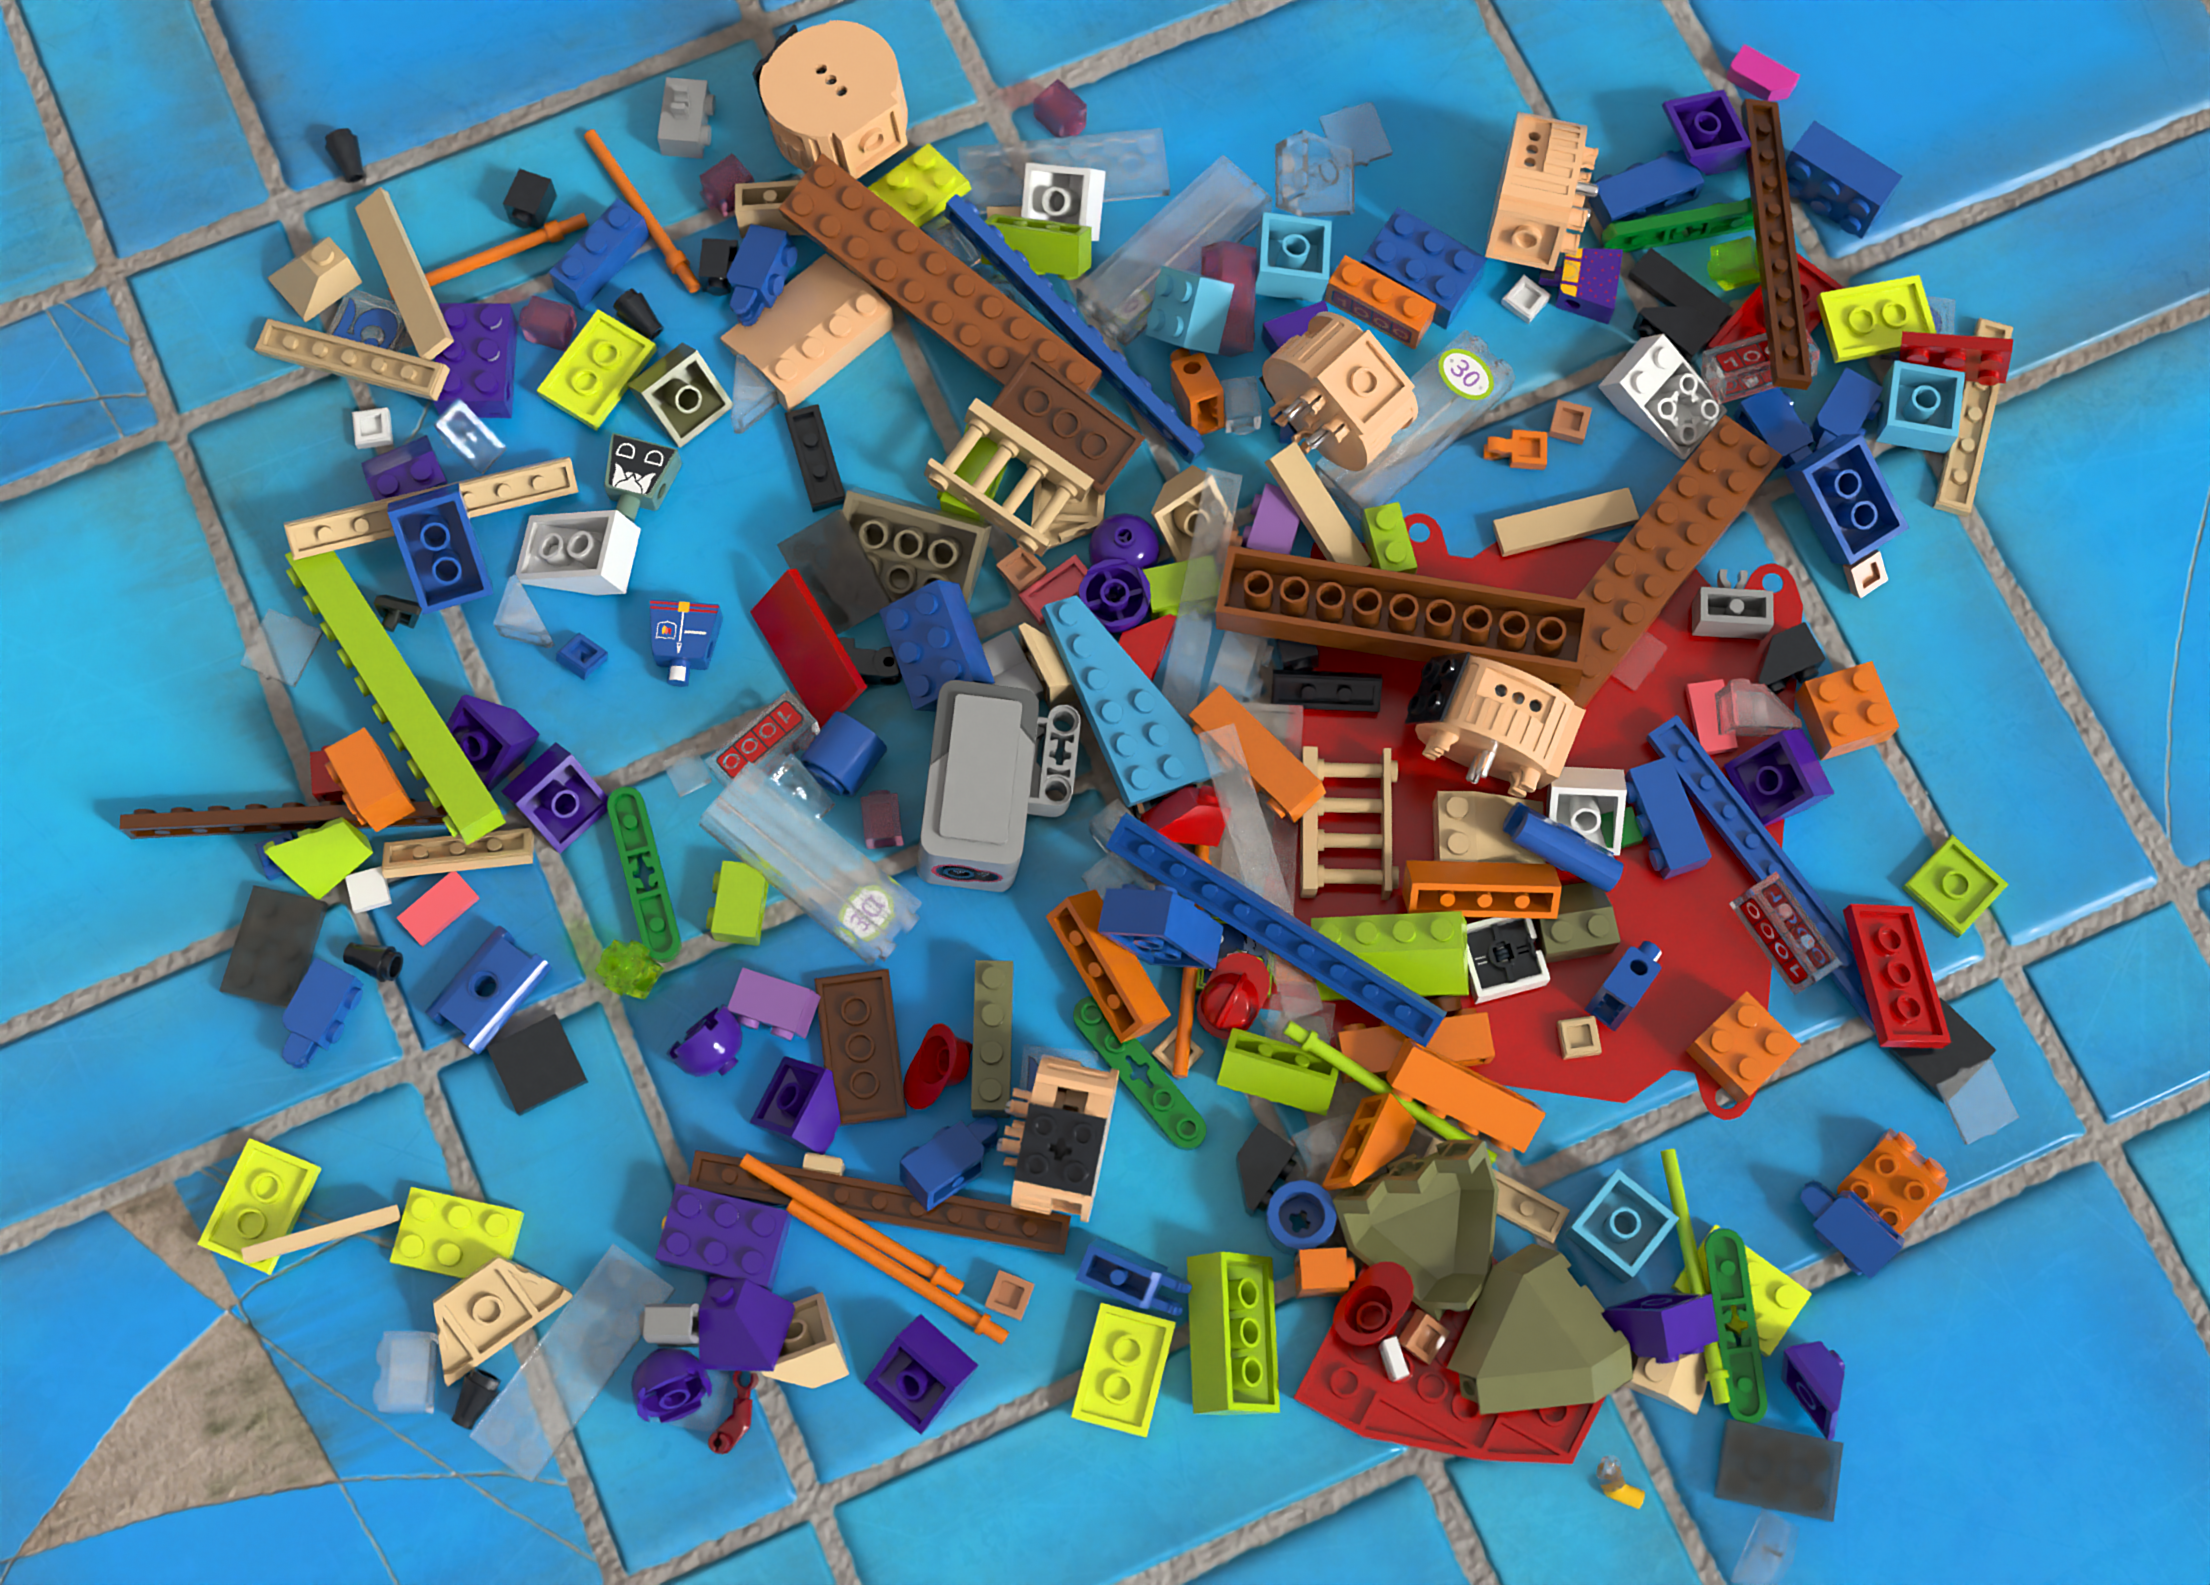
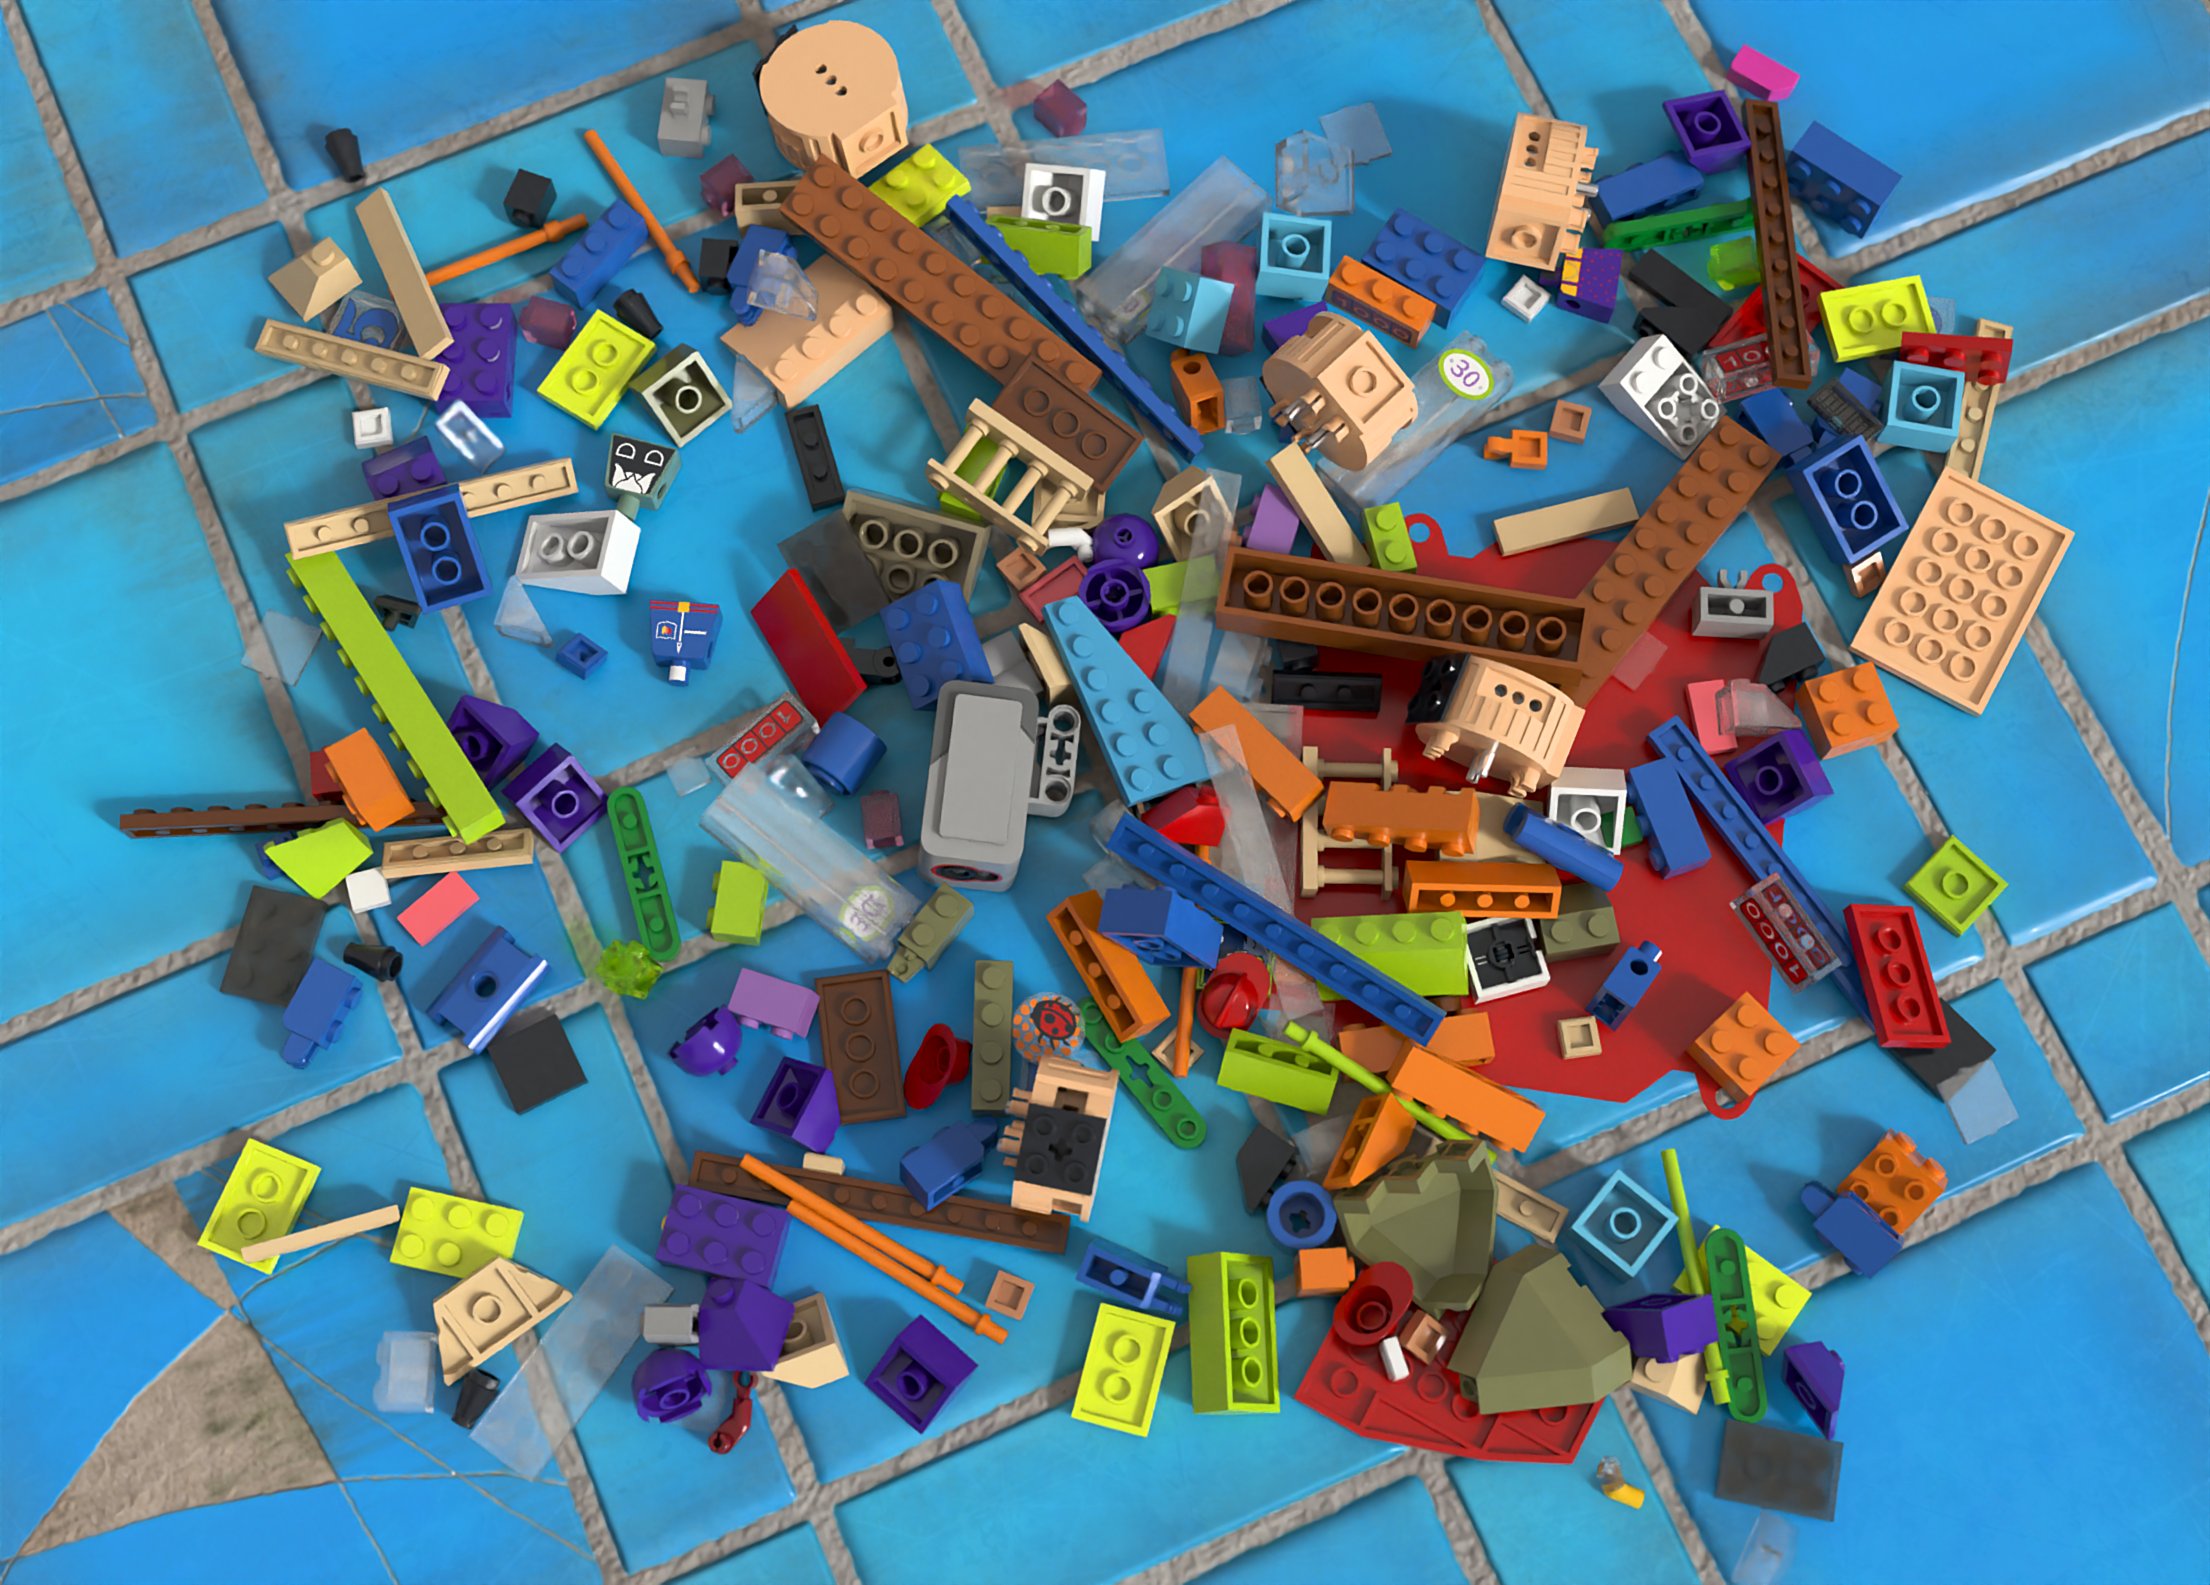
(781, 286): none -> clear slope
(930, 933): none -> olive hinge
(1047, 1026): none -> tile
(1075, 538): none -> white arm
(1403, 817): none -> orange wedge
(1844, 411): none -> clear smoke tile
(1961, 591): none -> light nougat plate

